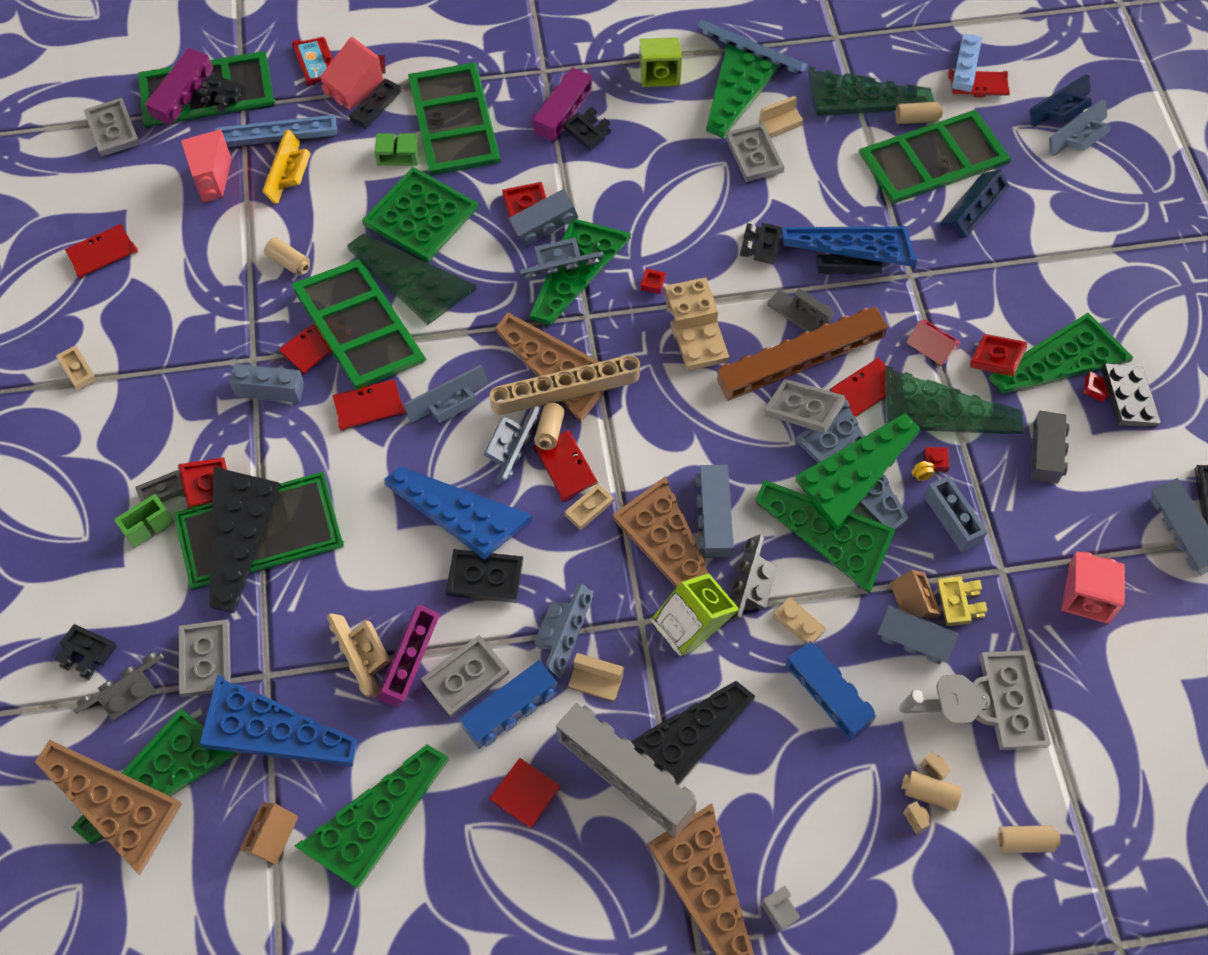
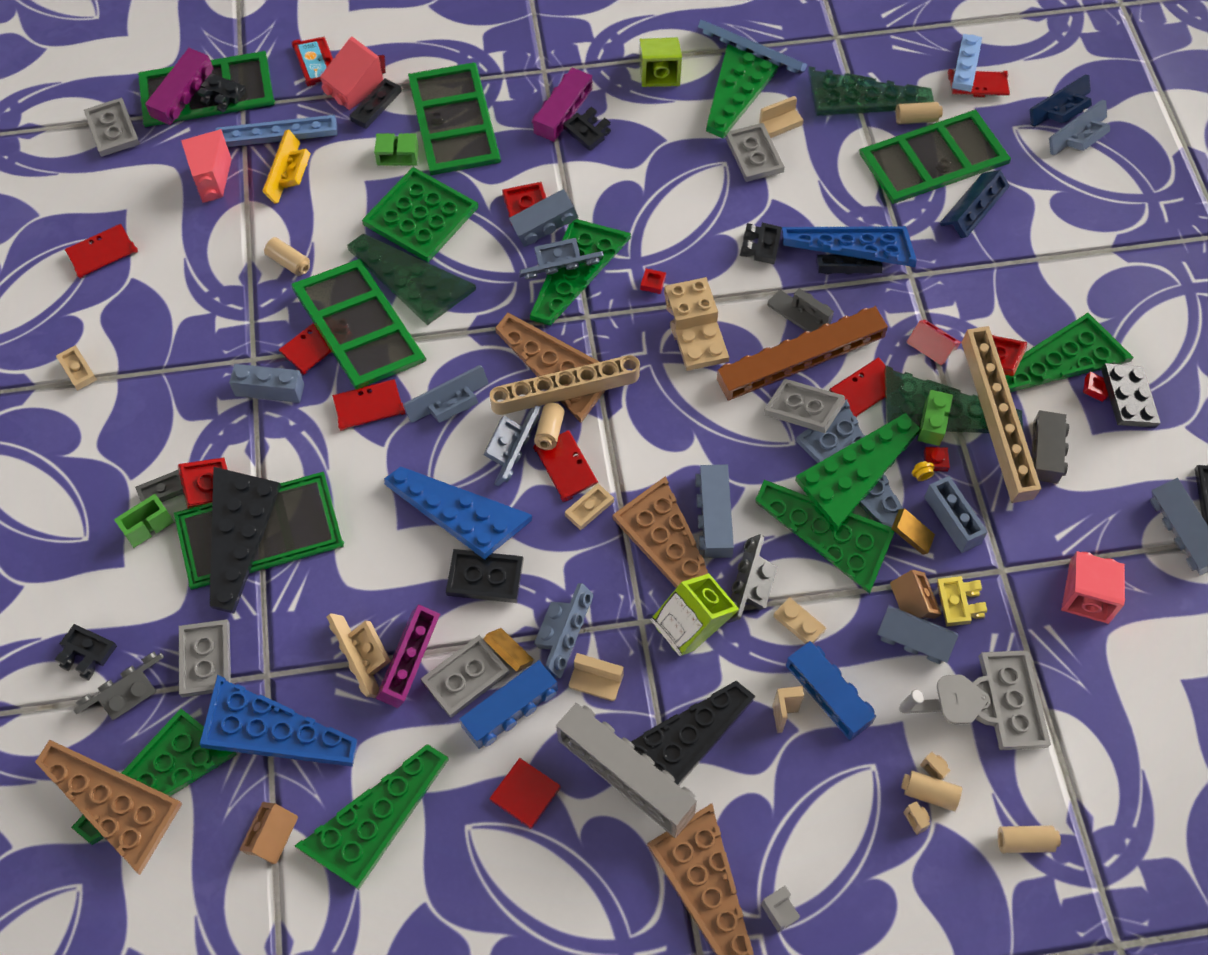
(508, 649): none -> pearl gold tile
(786, 701): none -> tan panel
(913, 531): none -> pearl gold tile
(935, 417): none -> bright green piece
(1000, 415): none -> tan brick

